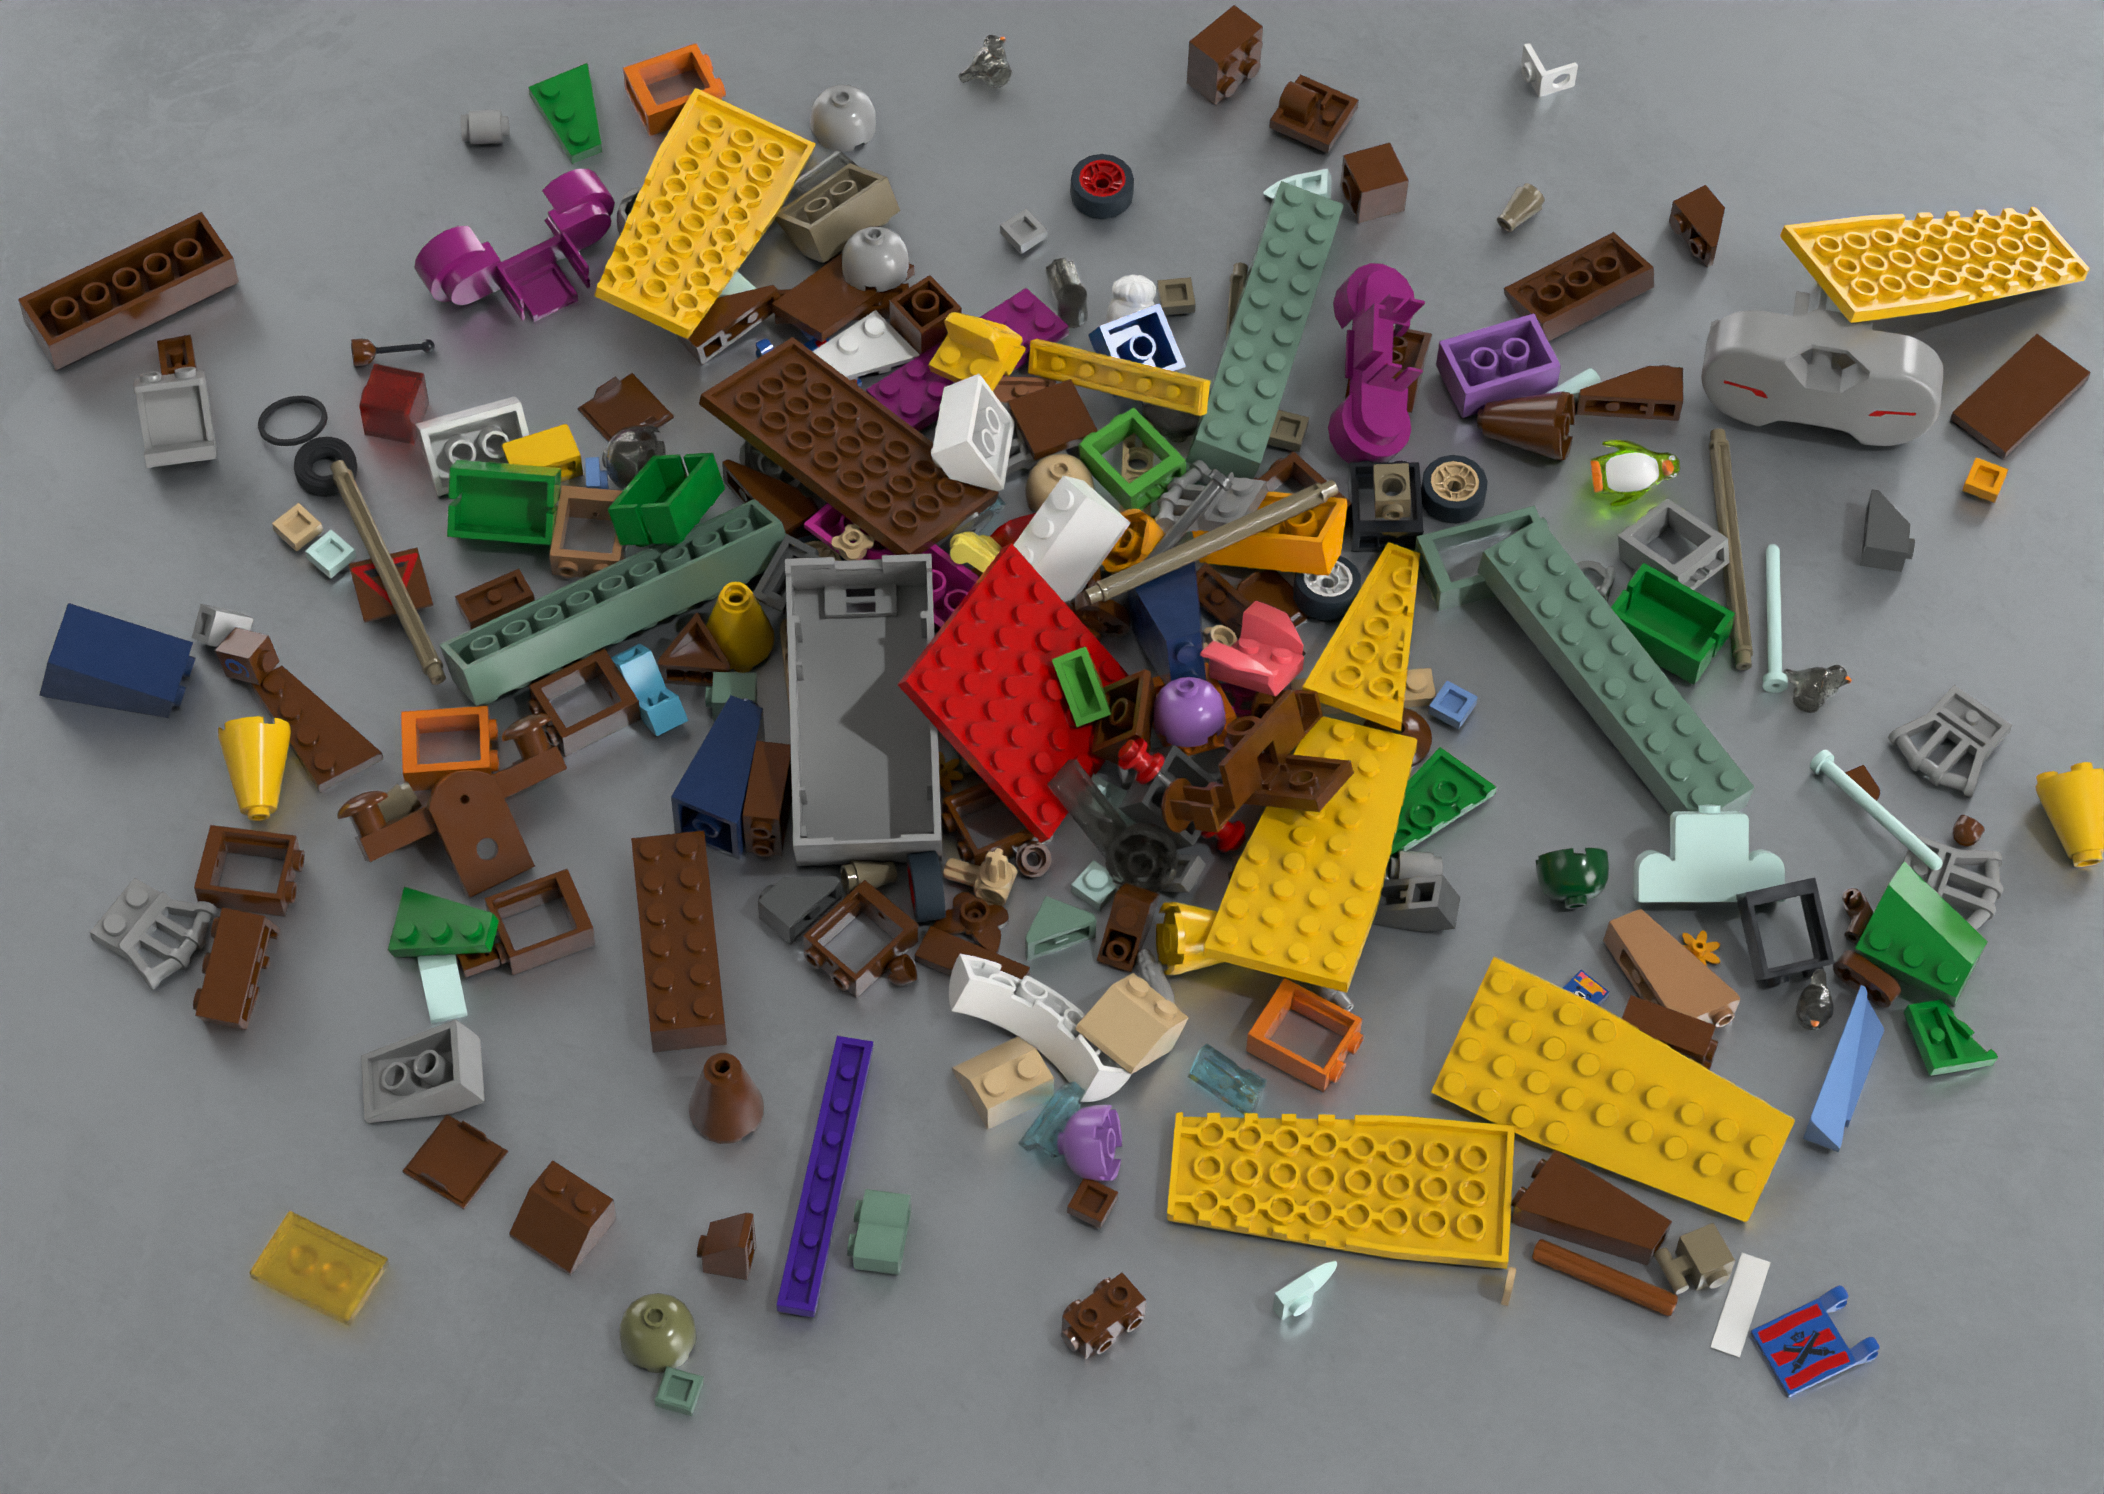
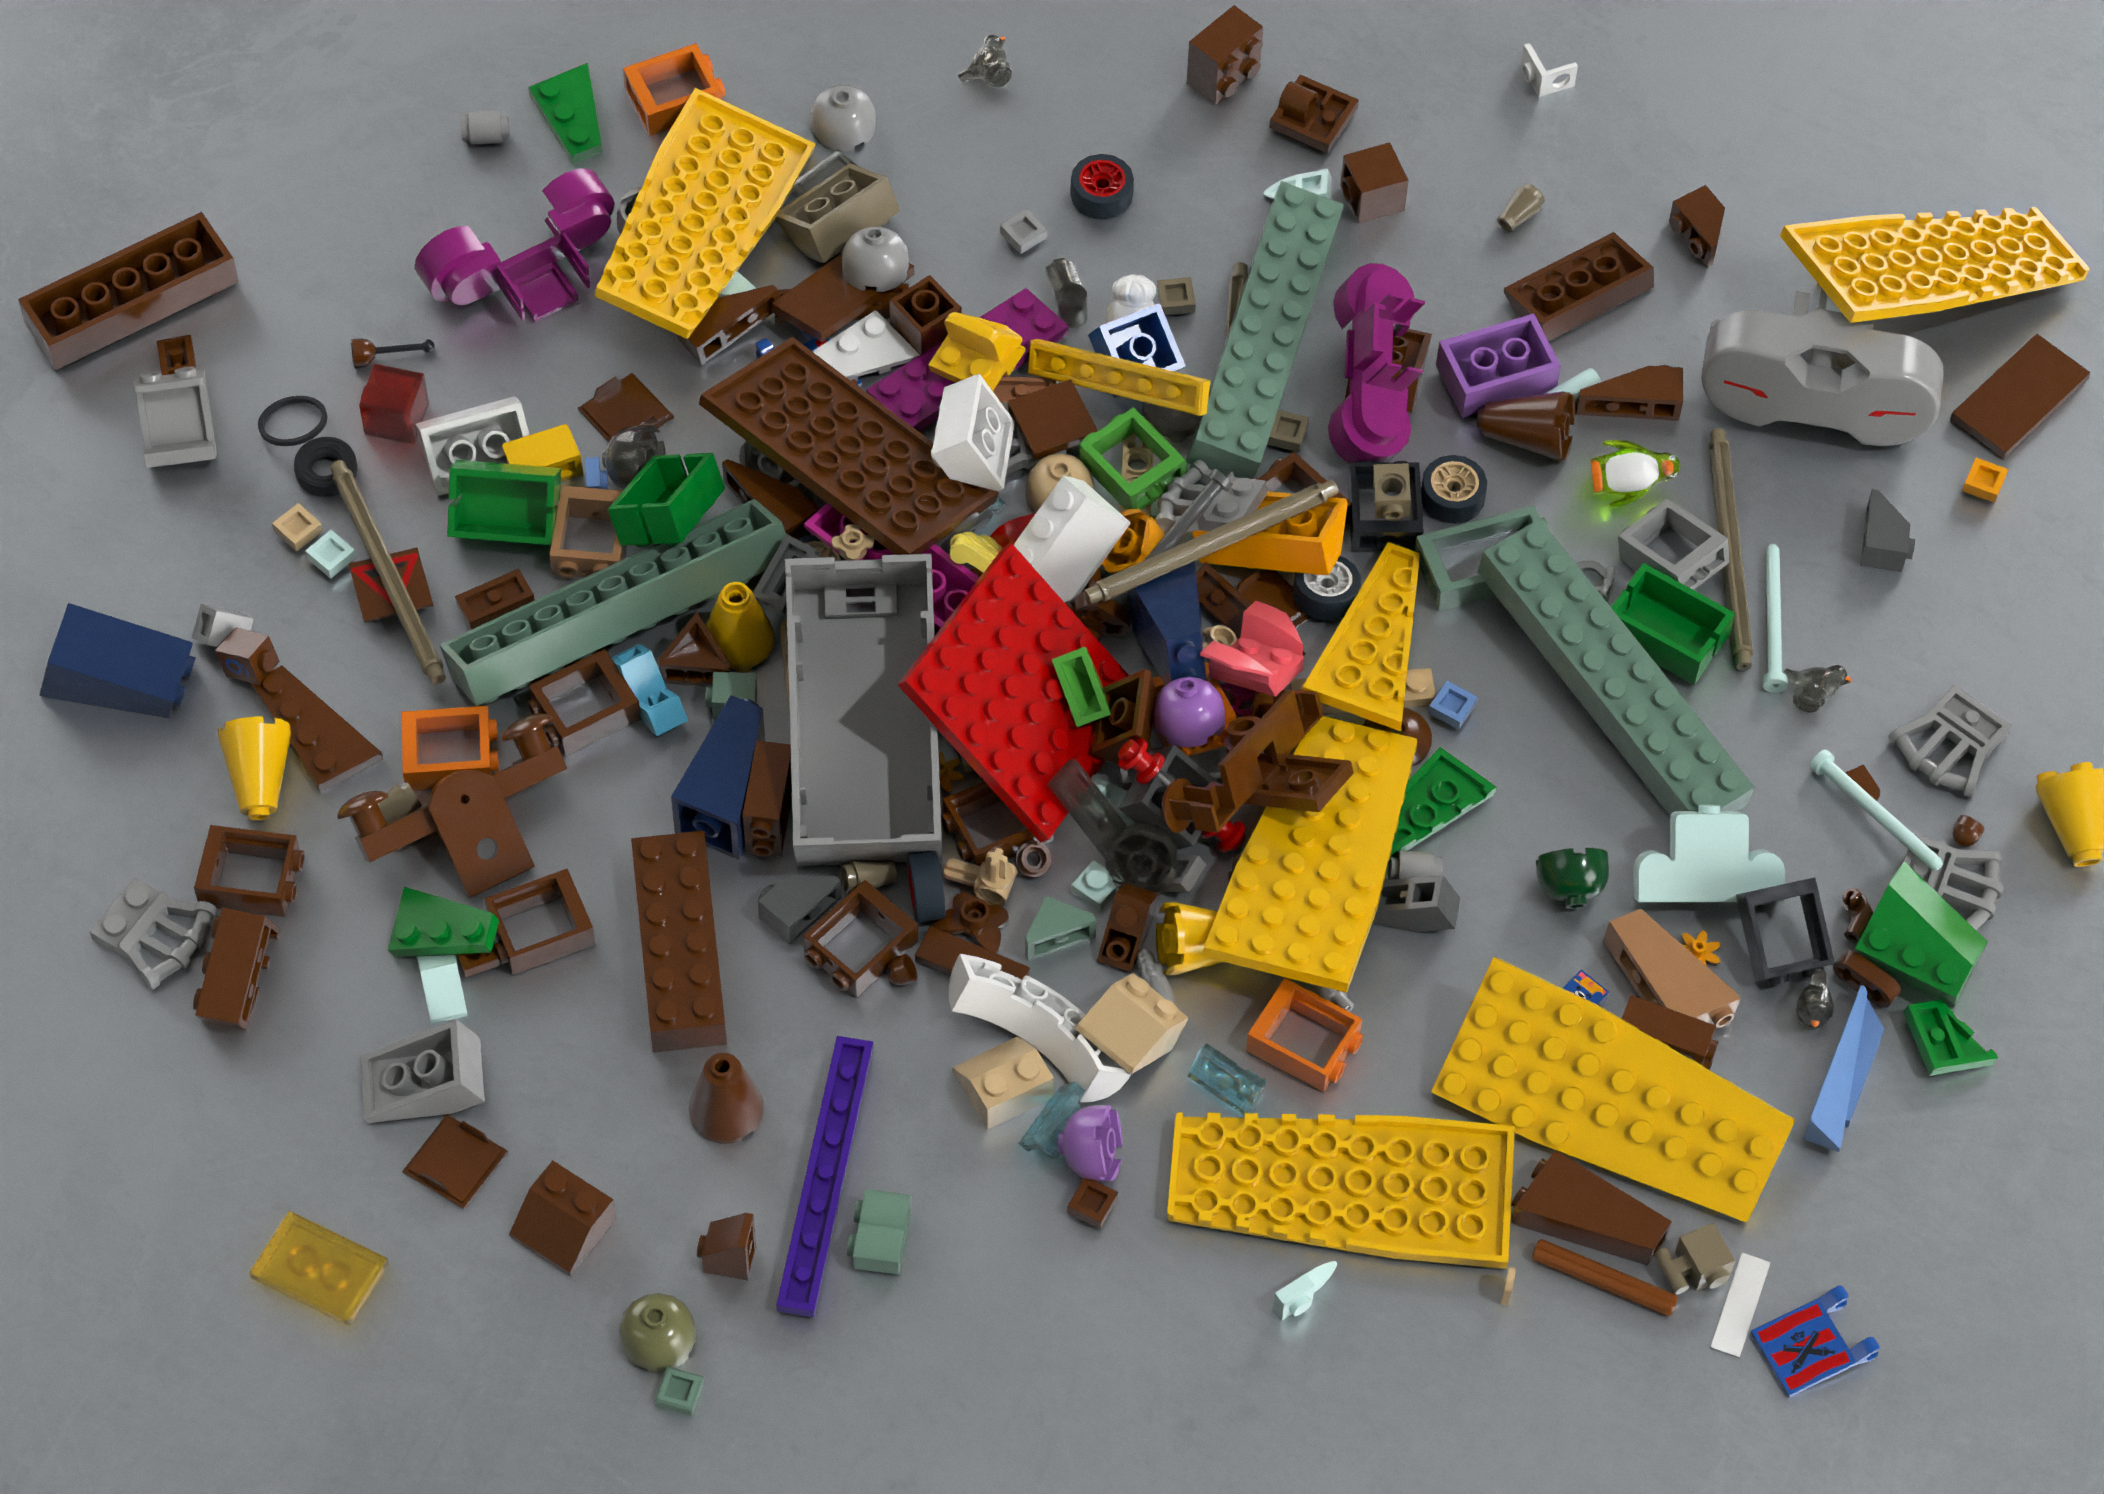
(1102, 1316): reddish brown brick -> none

